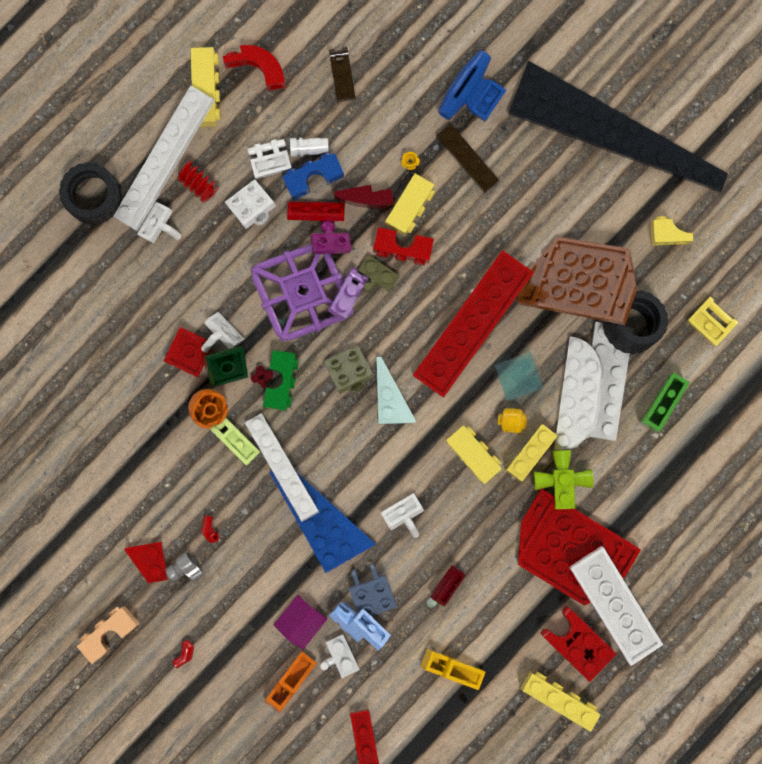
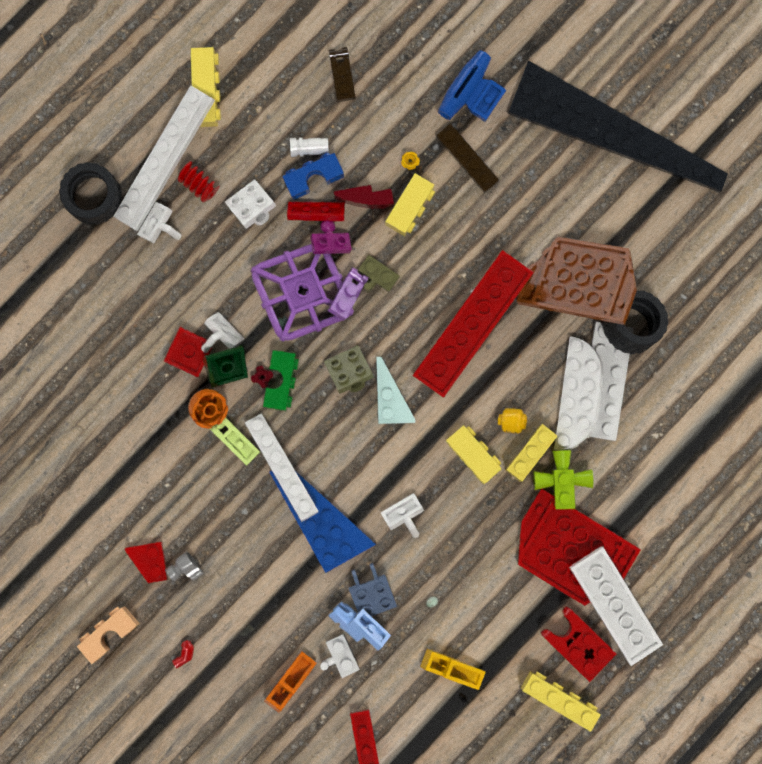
(207, 530): red arm -> none
(260, 59): red arch -> none
(272, 163): white plate -> none
(300, 622): magenta slope -> none
(386, 245): red arch -> none
(448, 585): dark red plate -> none
(519, 376): clear light blue plate -> none
(664, 402): bright green brick -> none
(666, 233): light yellow arch -> none
(708, 326): light yellow plate -> none

